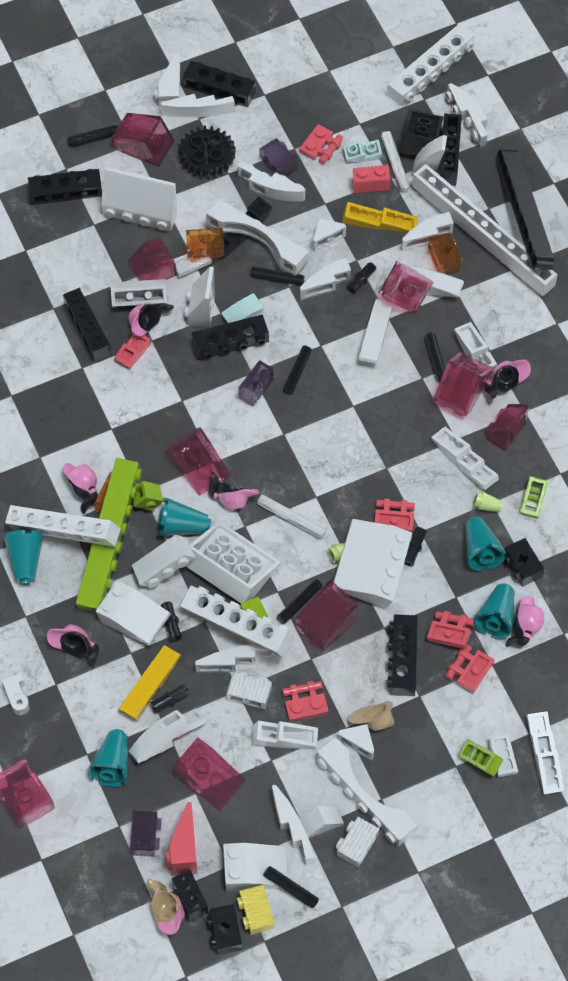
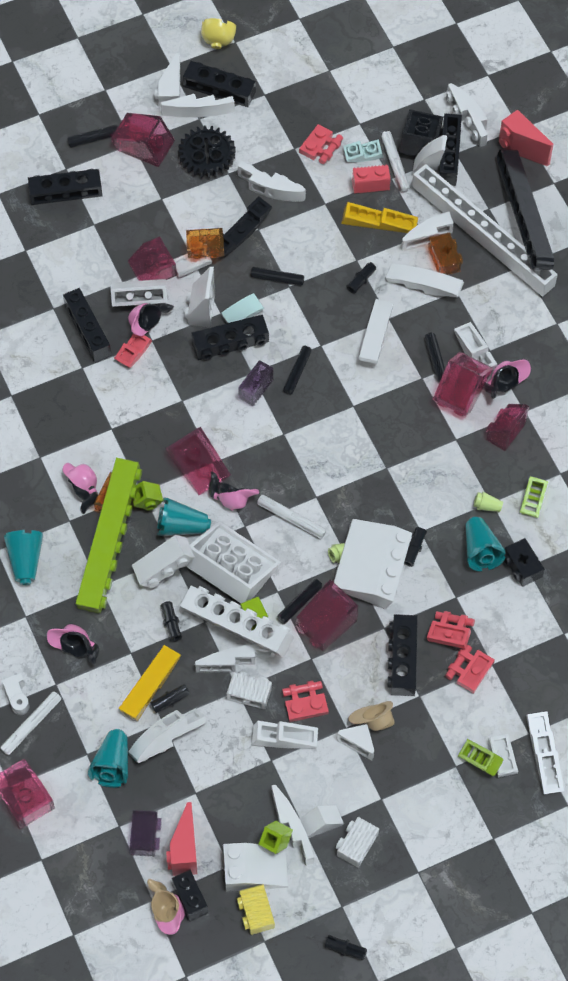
(30, 723): none -> white axle
(63, 525): white brick -> none
(132, 613): white slope -> none
(139, 199): white slope -> none
(208, 774): clear pink slope -> none
(217, 33): none -> light yellow cylinder
(226, 917): black brick -> none
(275, 837): none -> lime brick
(278, 157): clear purple brick -> none
(289, 254): white arch -> none
(290, 886): black axle -> none
(326, 279): white slope -> none
(327, 233): white slope -> none
(345, 947): none -> black axle
(394, 822): white arch -> none
(395, 518): coral plate -> none
(405, 287): clear pink slope -> none
(430, 65): white brick -> none
(464, 458): white slope -> none
(497, 613): teal cone -> none
(522, 135): none -> coral slope
(527, 622): bright pink hair -> none

